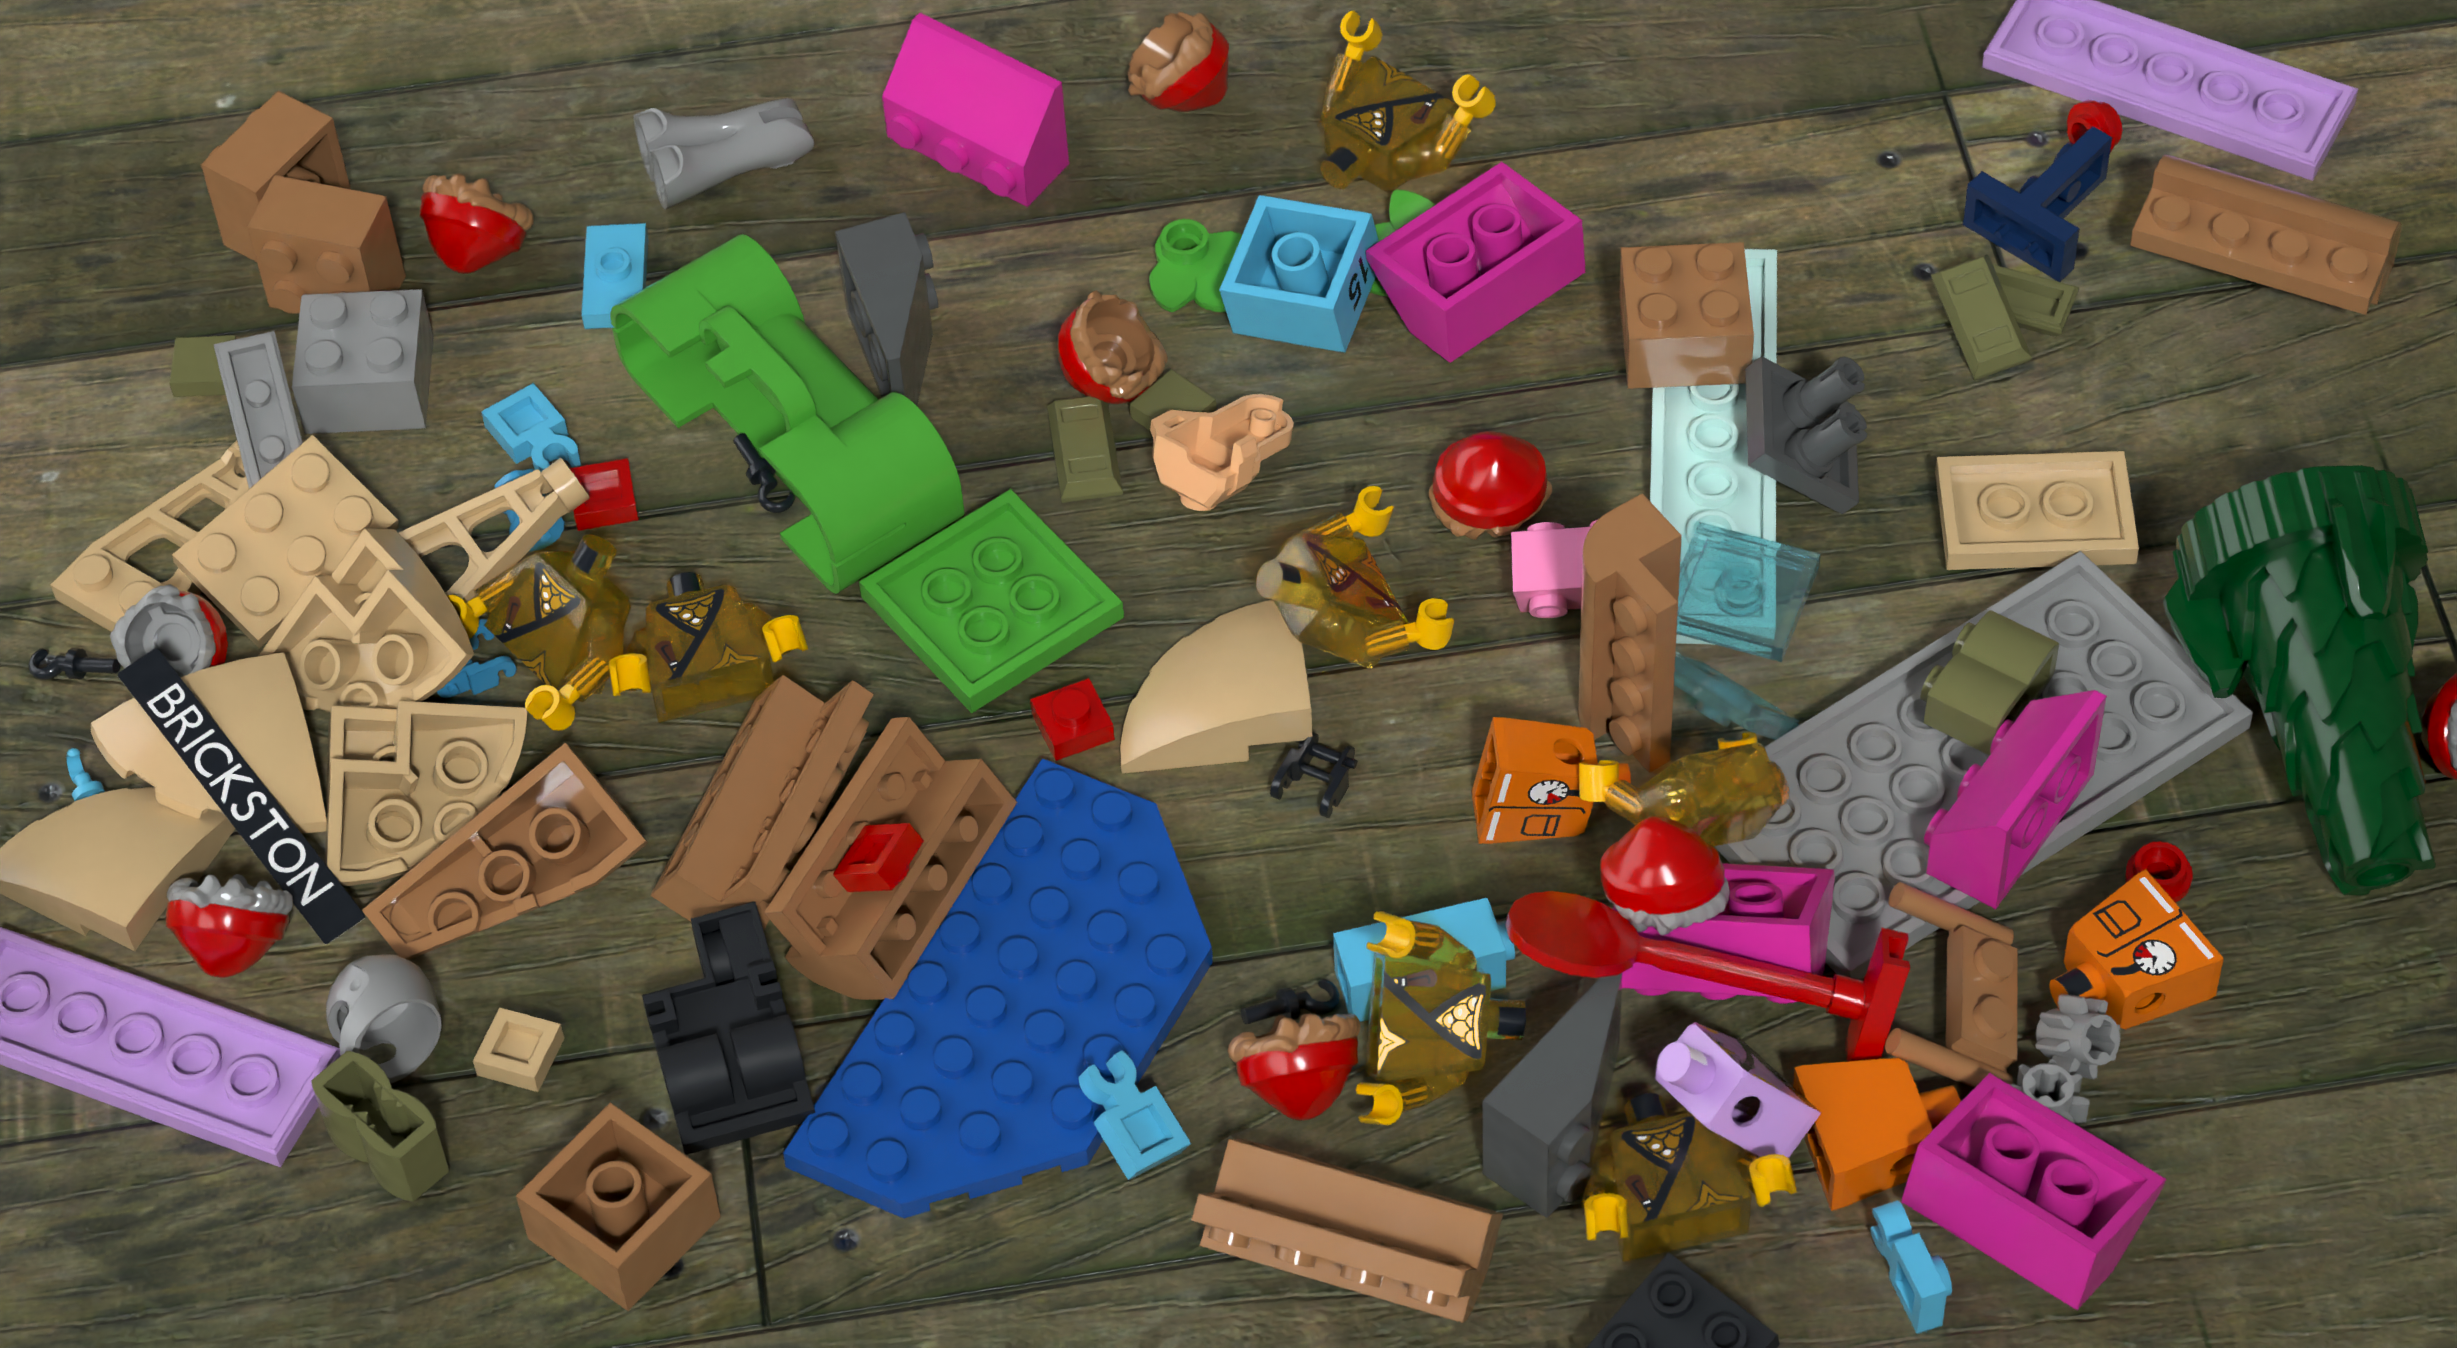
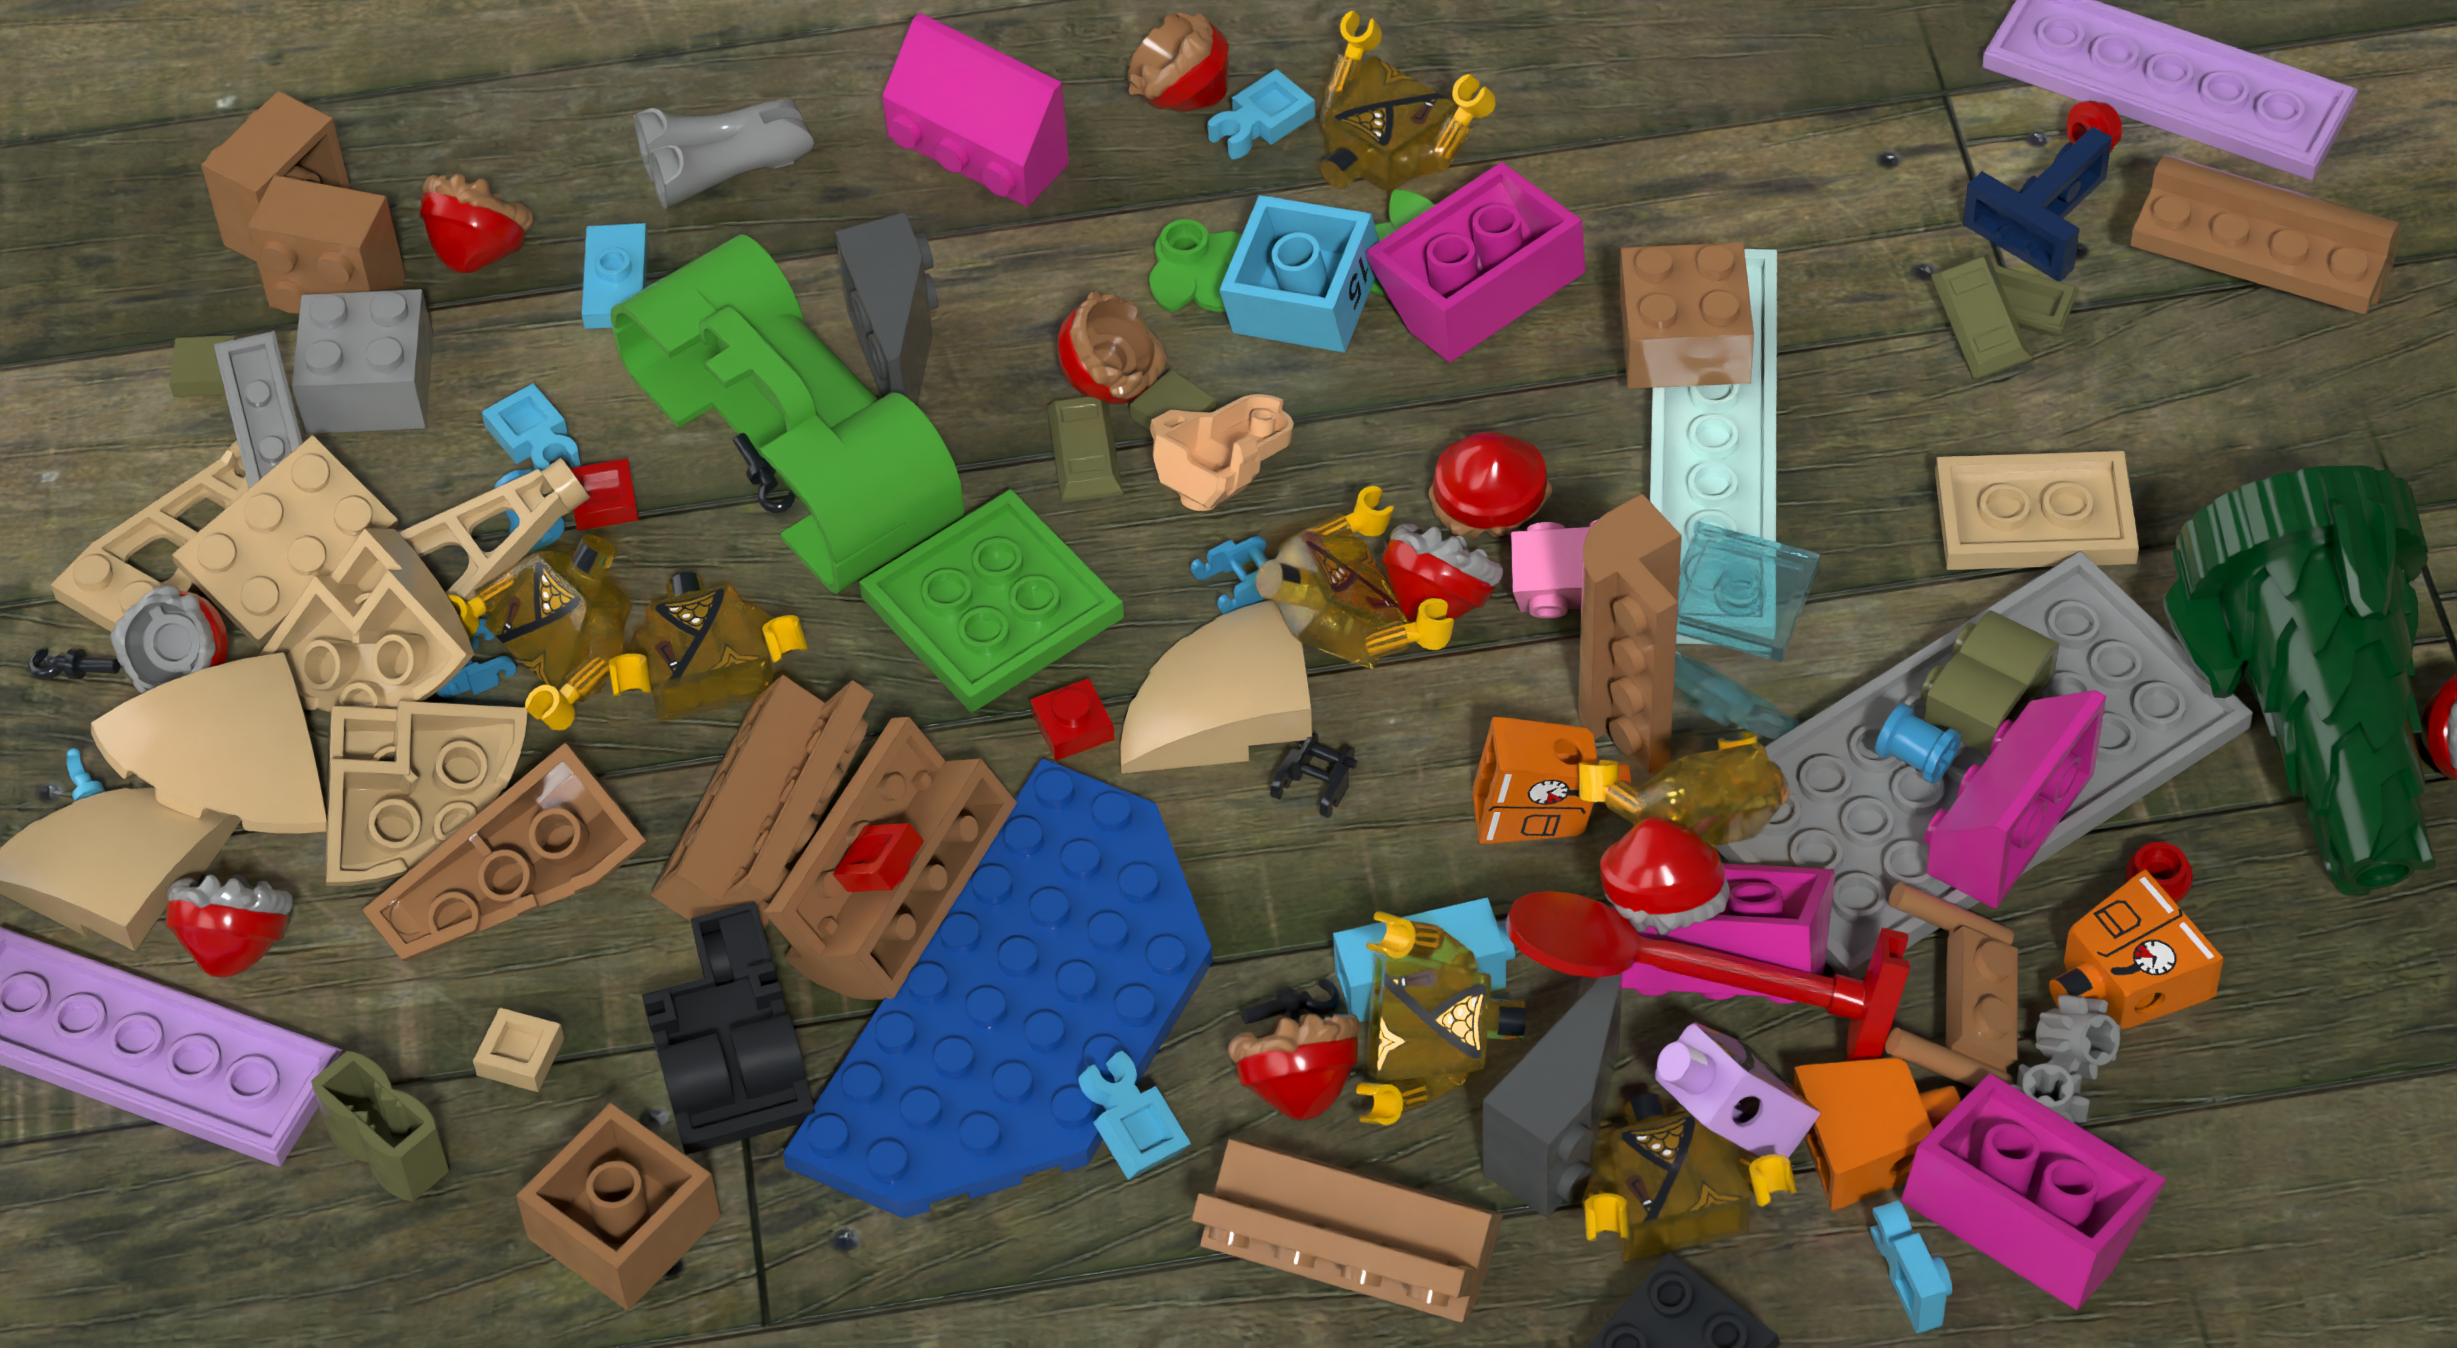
(241, 796): black sticker -> none
(387, 1003): light grey helmet -> none
(1230, 558): none -> dark azure piece
(1263, 109): none -> medium azure plate
(1428, 568): none -> red hair
(1807, 429): dark grey plate -> none
(1918, 743): none -> dark azure bush

